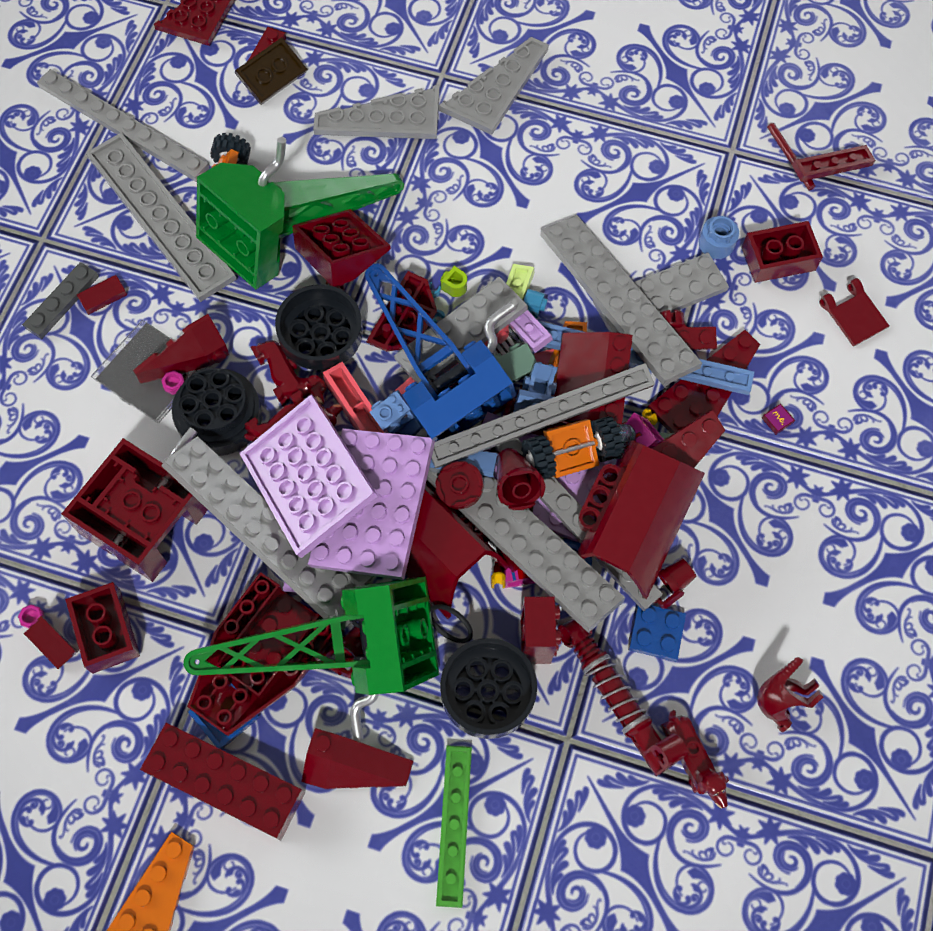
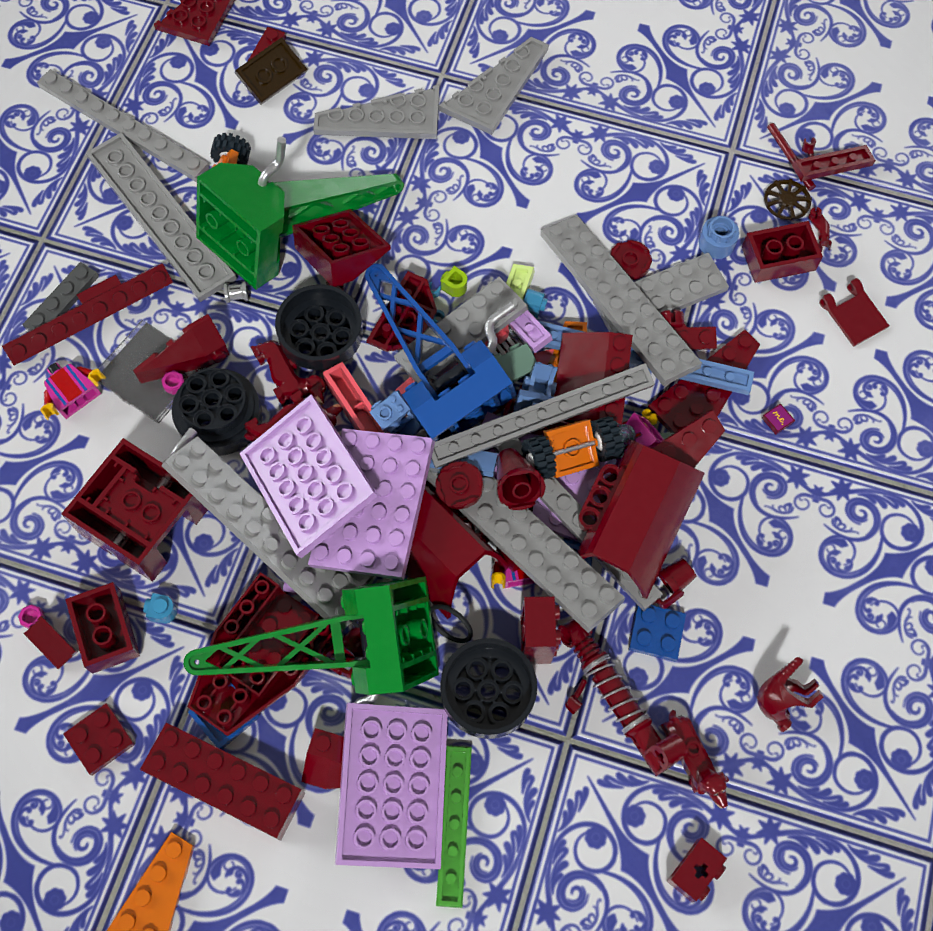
(69, 389): none -> torso
(87, 314): none -> dark red plate
(99, 739): none -> dark red plate
(160, 609): none -> dark azure plate
(236, 292): none -> light grey bush
(392, 787): none -> lavender plate
(573, 703): none -> dark red hand
(632, 258): none -> dark red tile
(684, 877): none -> dark red brick
(787, 199): none -> dark brown wheel
(809, 147): none -> dark red hand
(822, 226): none -> dark red arm

